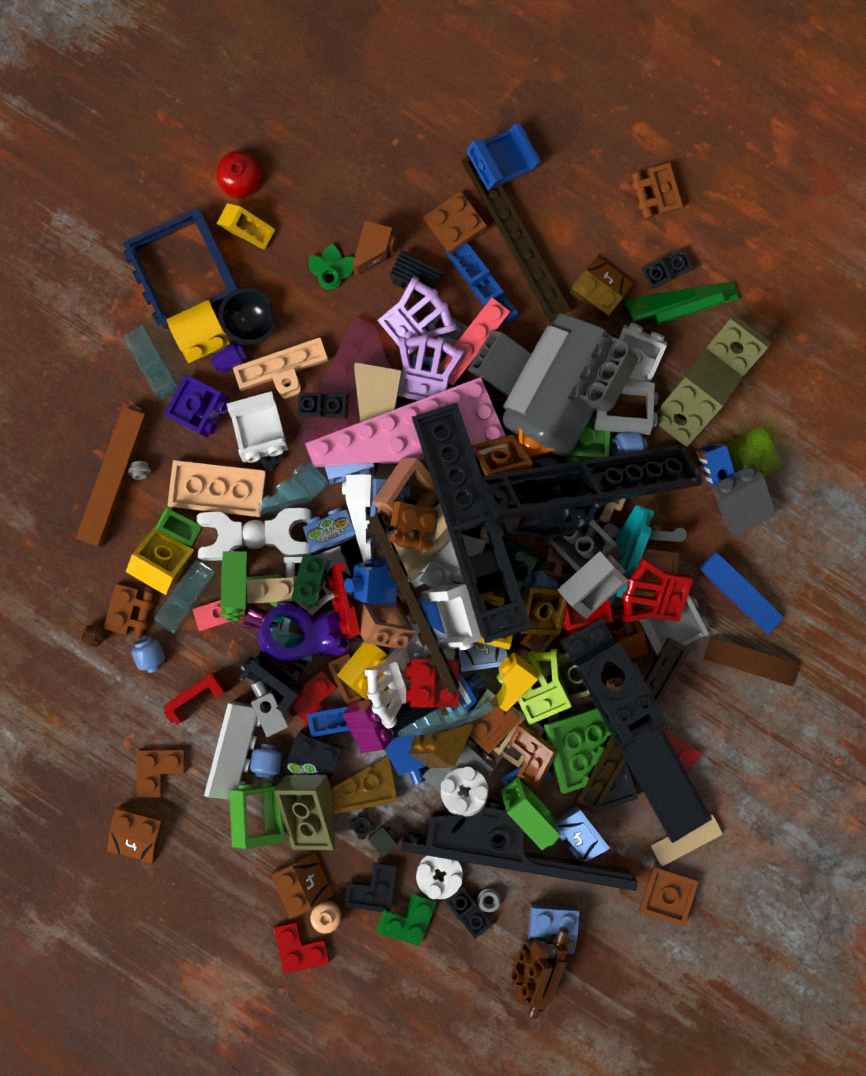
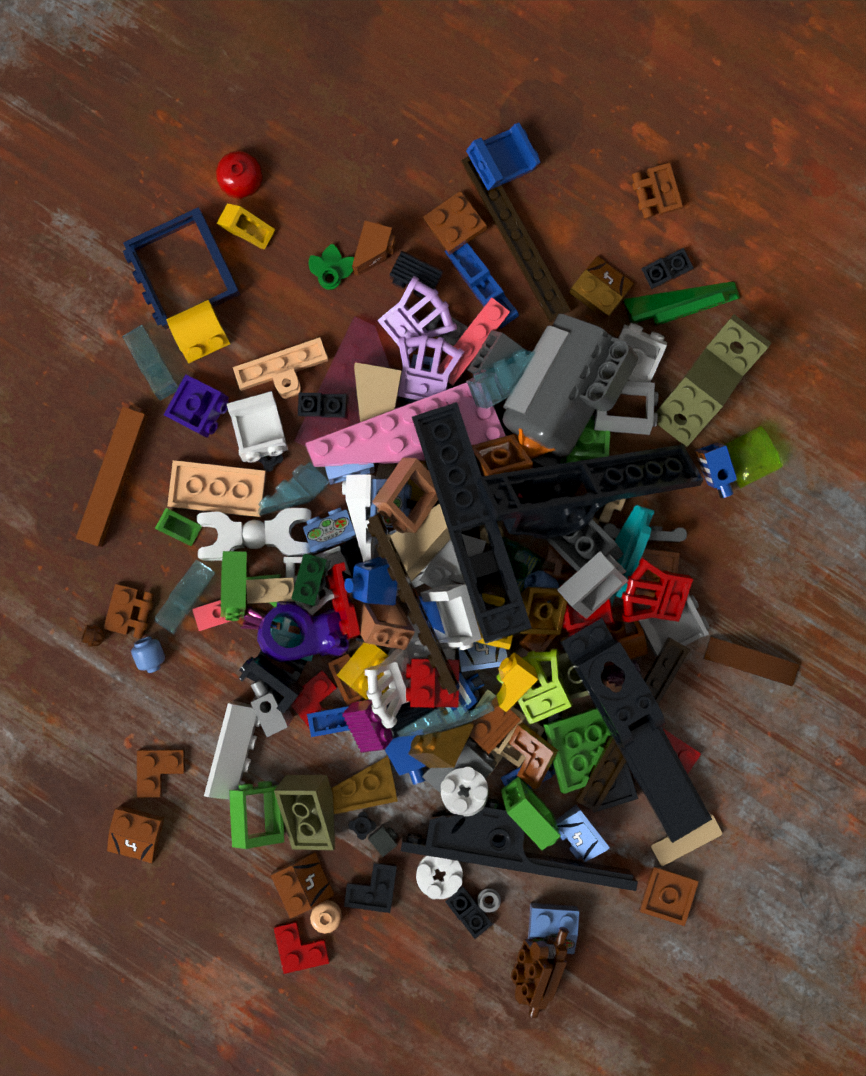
(138, 470): light grey plate -> none
(159, 560): yellow slope -> none
(173, 708): red panel -> none
(228, 357): dark purple brick -> none
(246, 316): black cylinder -> none
(266, 761): medium blue head -> none
(312, 756): black slope -> none
(412, 925): green plate -> none
(415, 518): dark orange plate -> none
(496, 383): none -> clear light blue slope
(627, 443): medium blue head -> none
(741, 593): blue slope -> none
(744, 500): dark grey brick -> none

